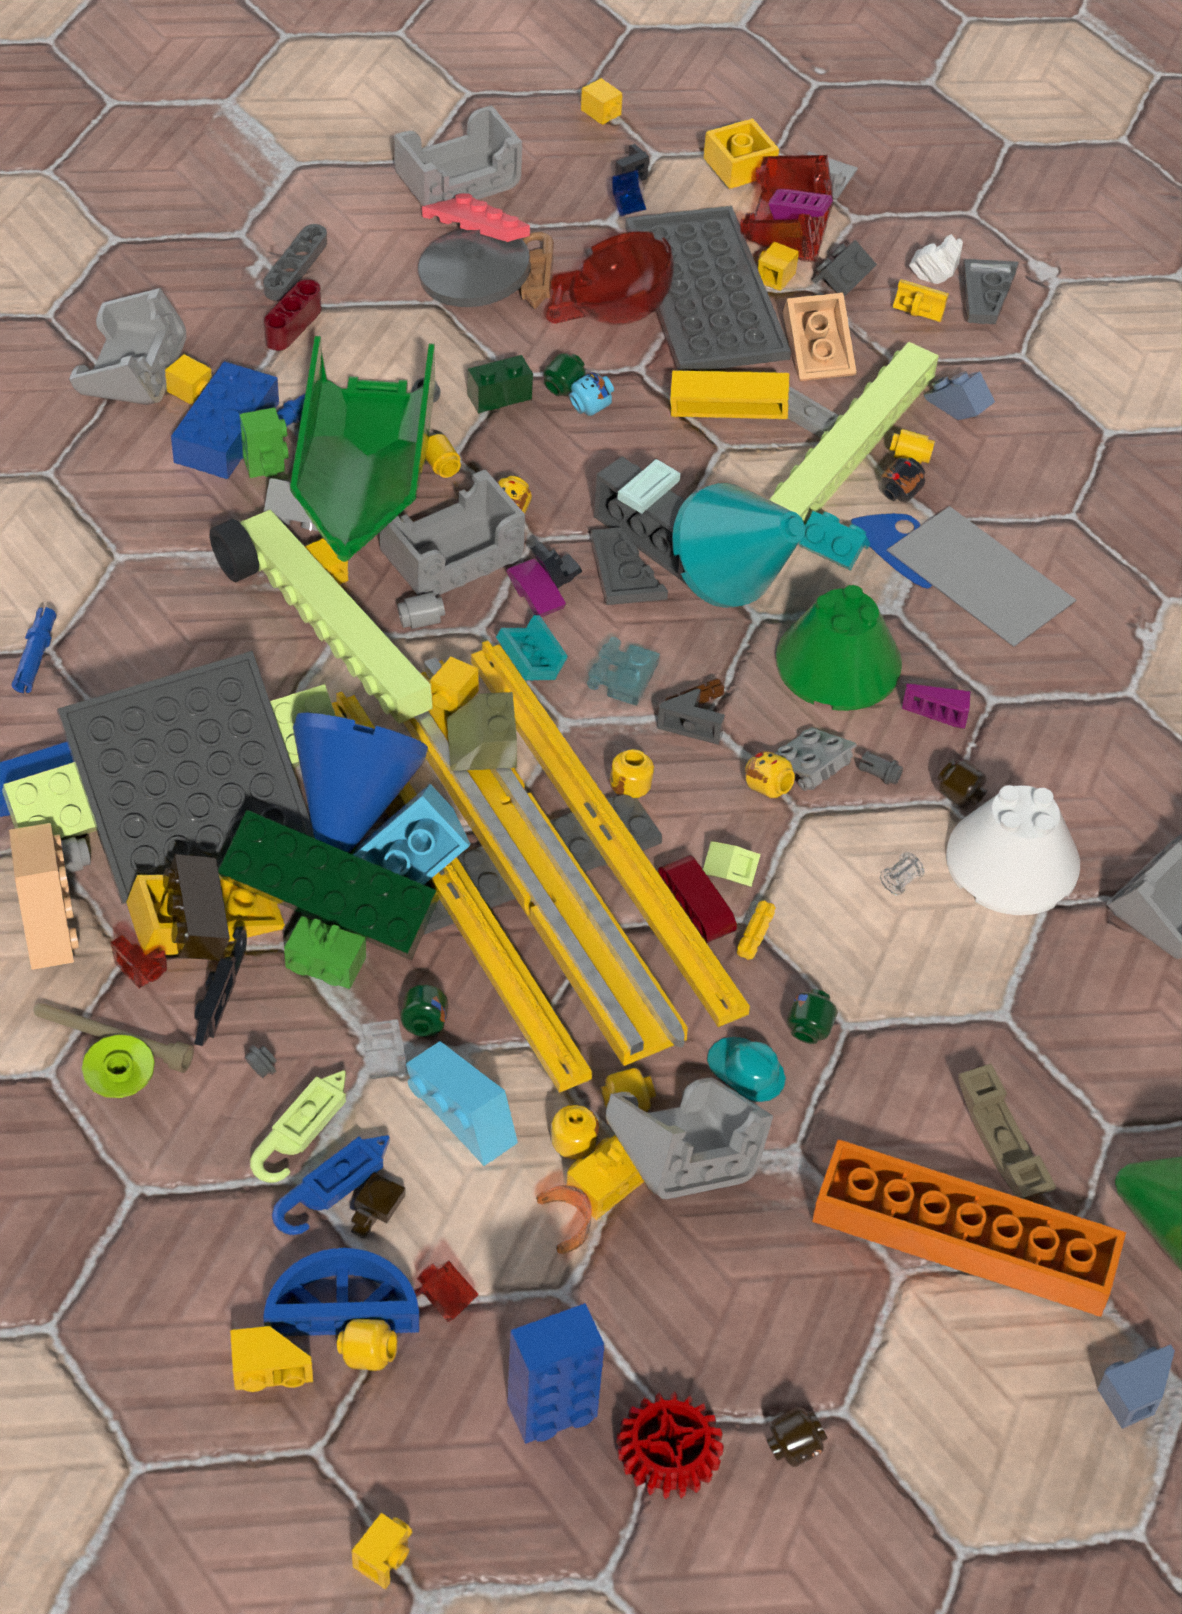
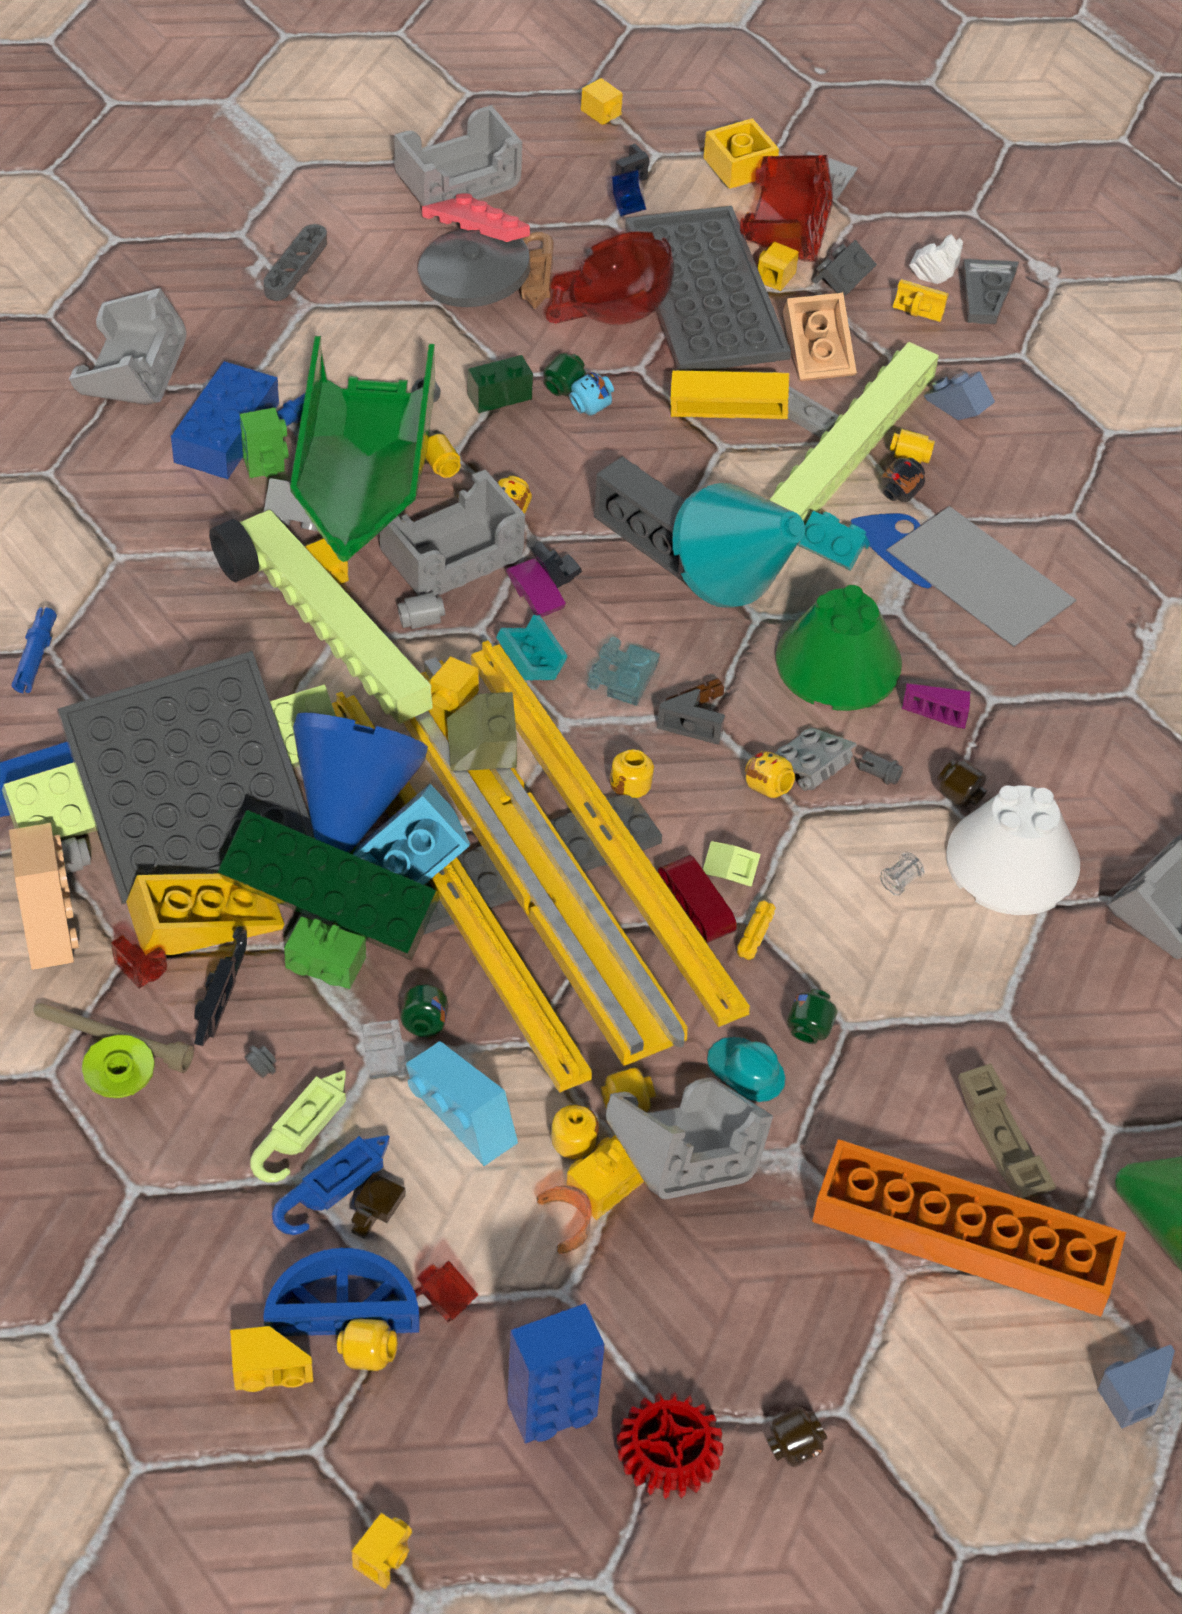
(187, 378): yellow brick -> none
(196, 907): dark brown brick -> none
(292, 315): dark red beam -> none
(622, 570): dark grey wing -> none
(648, 486): light aqua tile -> none
(790, 203): magenta slope -> none

